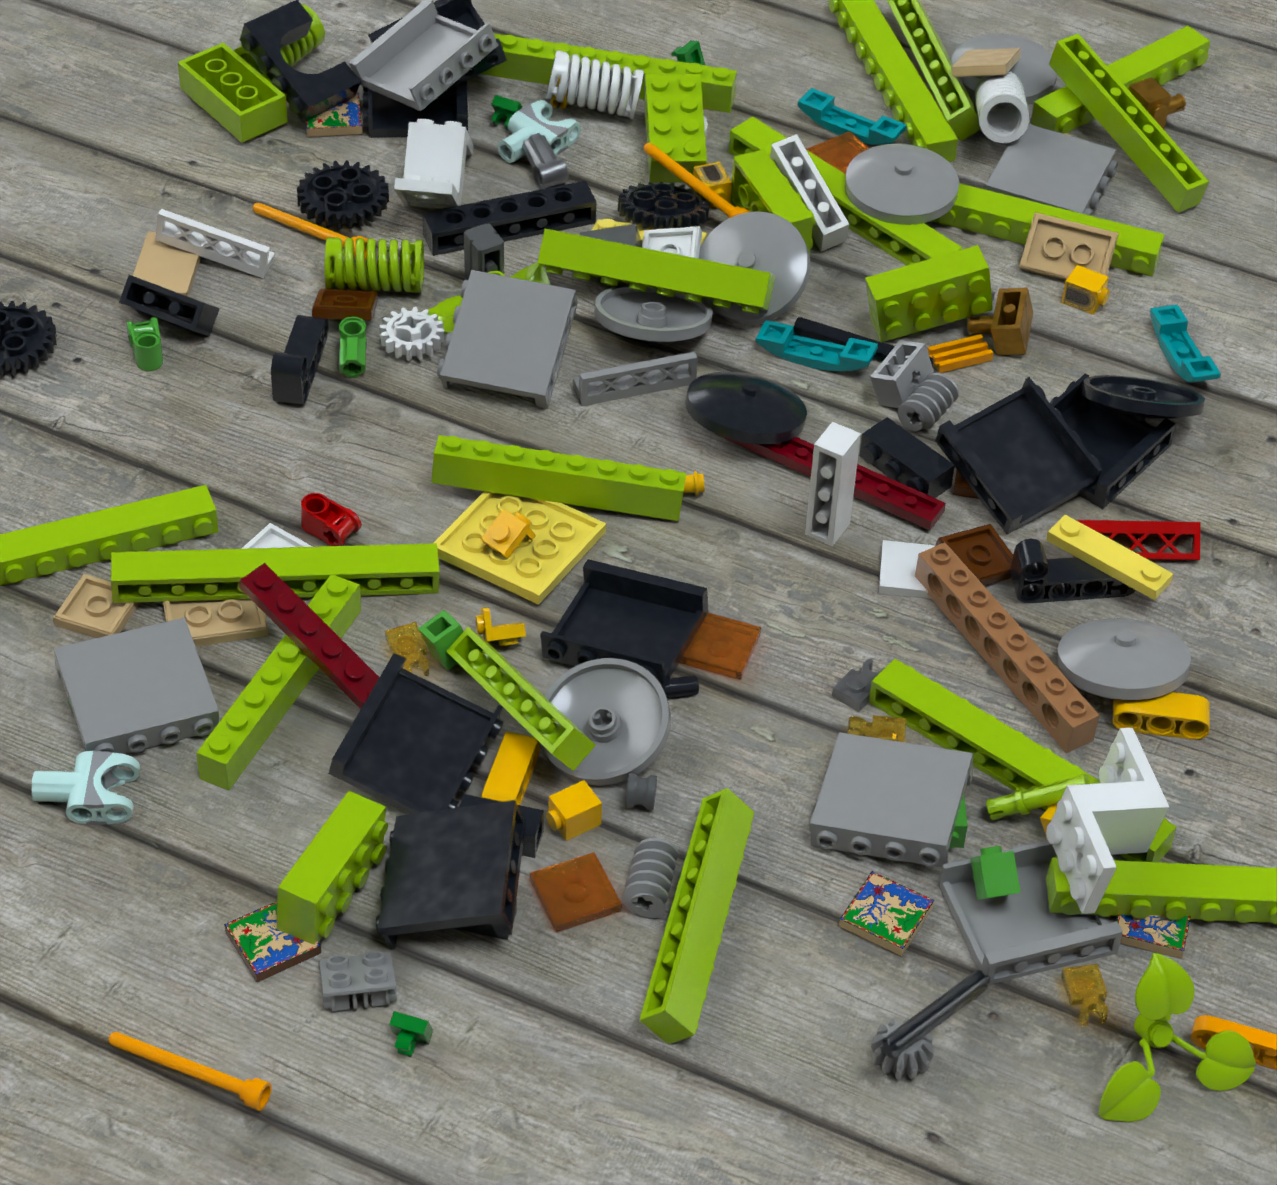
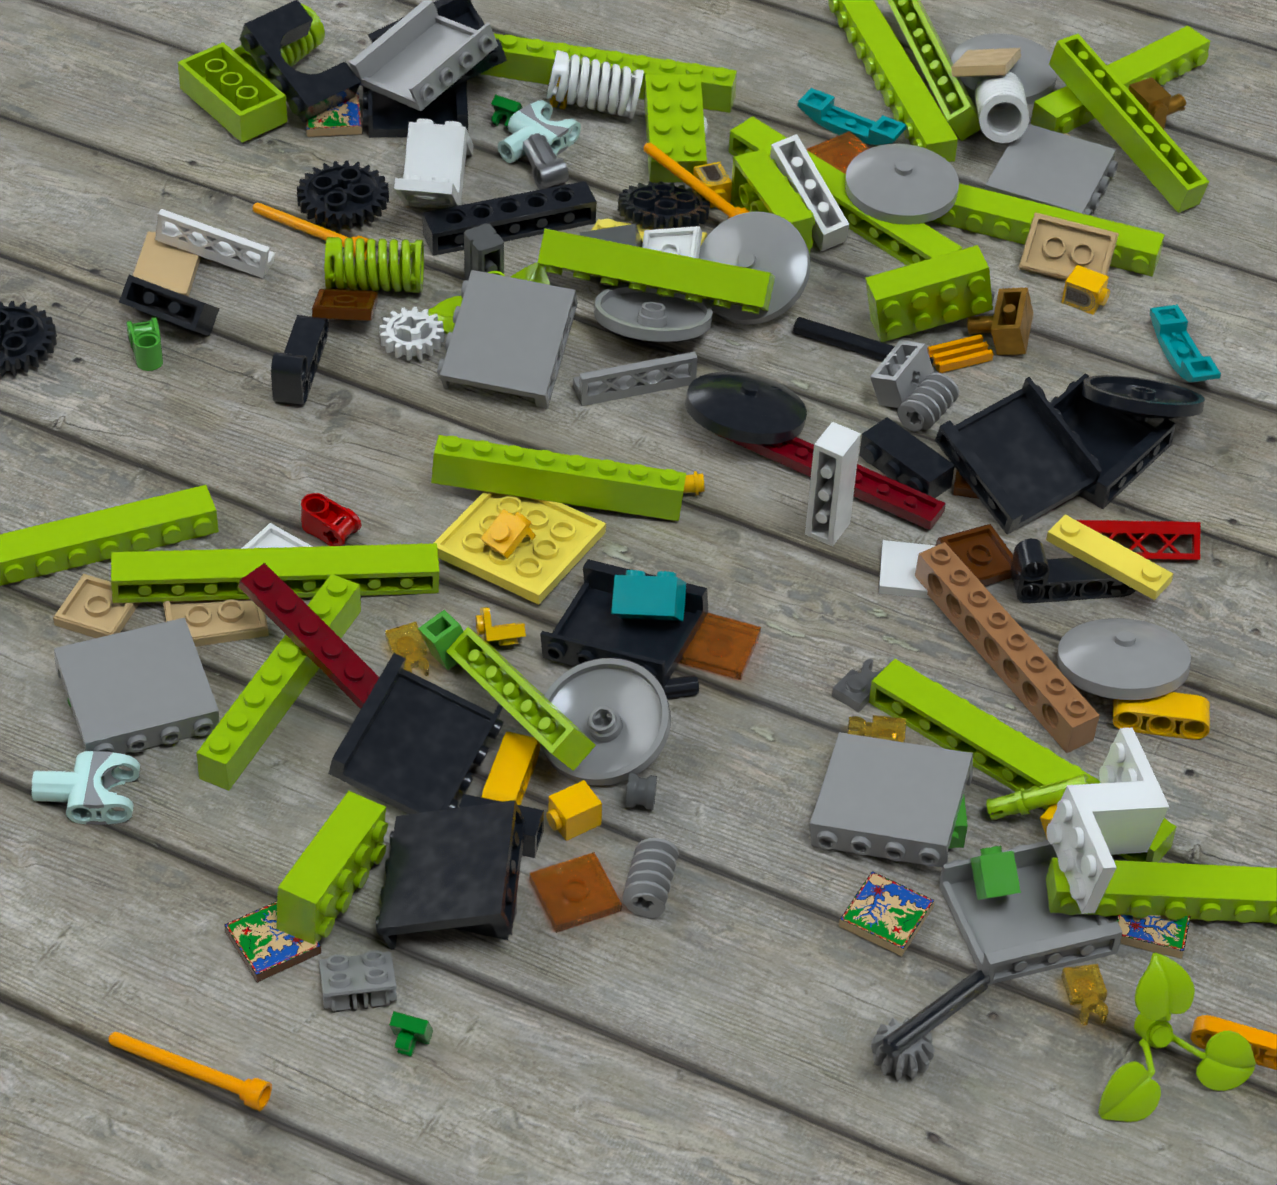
(352, 347): bright green piece -> none
(649, 596): none -> teal brick
(689, 53): green tile -> none
(697, 917): lime brick -> none
(813, 353): teal slope -> none

